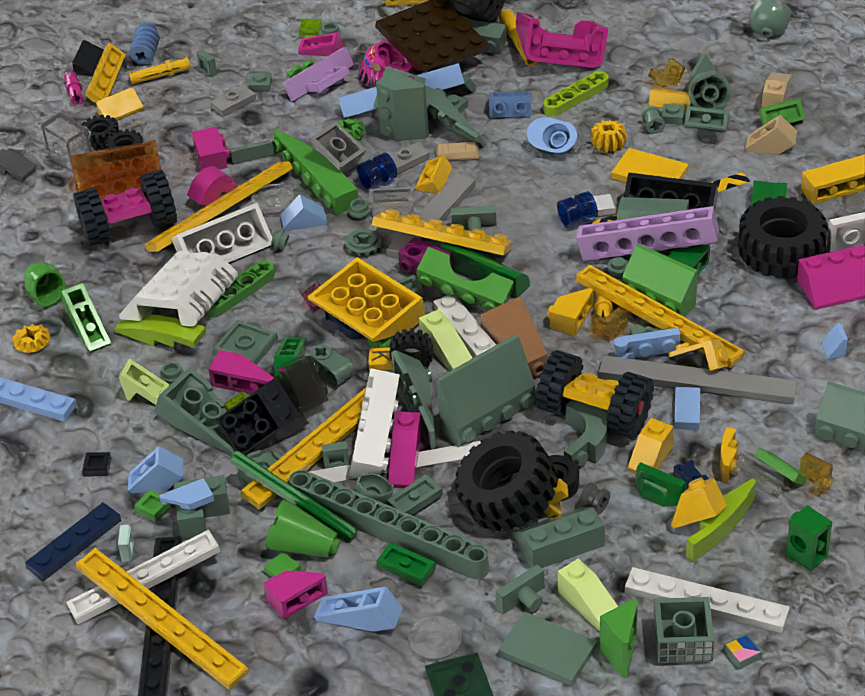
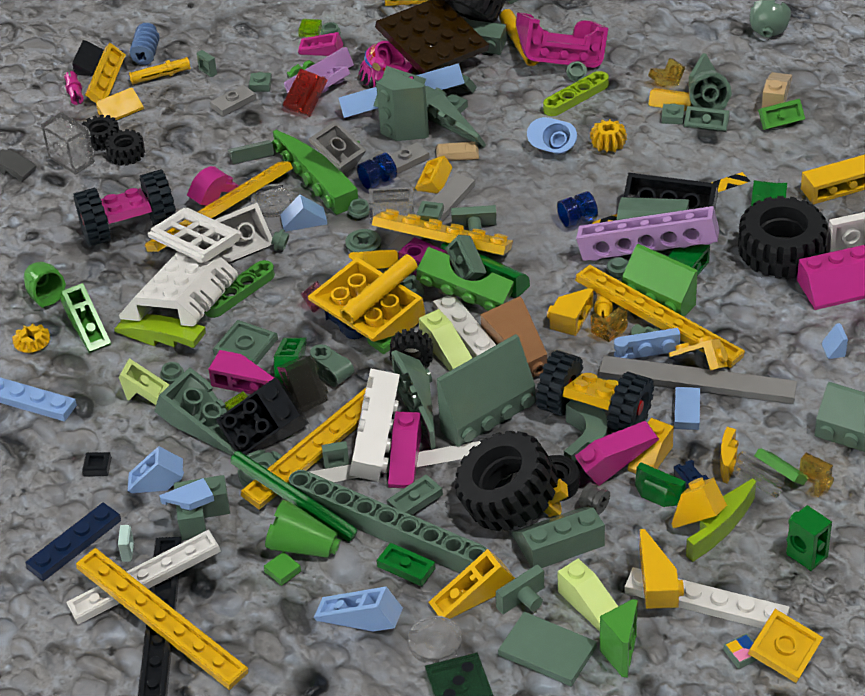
(115, 168): clear orange slope -> none
(150, 506): bright green plate -> none
(190, 248): none -> white piece
(210, 148): dark pink brick -> none
(294, 591): dark pink slope -> none
(304, 92): none -> clear red plate
(357, 127): bright green gear -> none
(374, 487): sand green hair -> none
(378, 258): none -> yellow slope
(378, 289): none -> yellow piece
(380, 359): yellow tile -> none
(430, 210): none -> sand green plate
(465, 258): none -> sand green slope
(472, 586): none -> yellow slope
(510, 104): medium blue bracket -> none
(576, 71): none -> sand green plate
(604, 204): white tile -> none
(613, 452): none -> dark pink slope
(649, 164): yellow tile -> none
(653, 121): sand green bush -> none
(658, 575): none -> yellow slope
(683, 630): sand green brick -> none
(772, 137): tan slope -> none
(785, 645): none -> yellow tile

